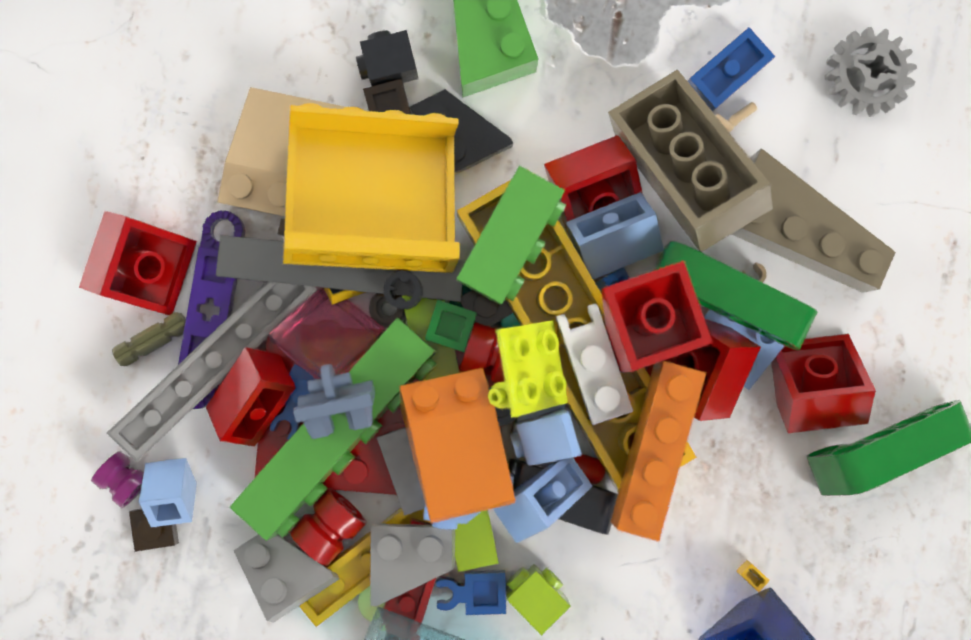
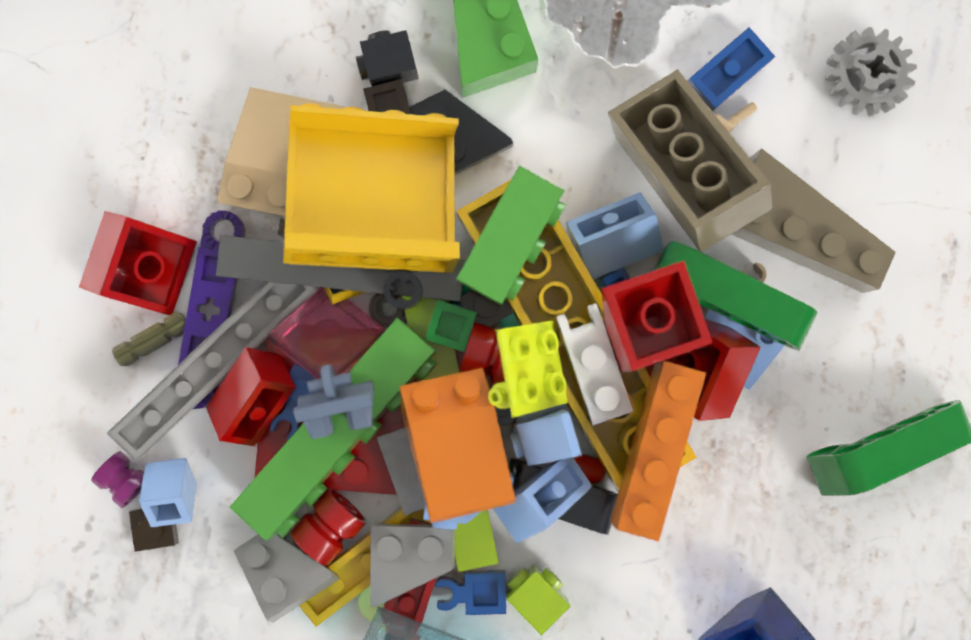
(594, 177): red slope -> none
(752, 575): yellow piece -> none
(822, 385): red slope -> none

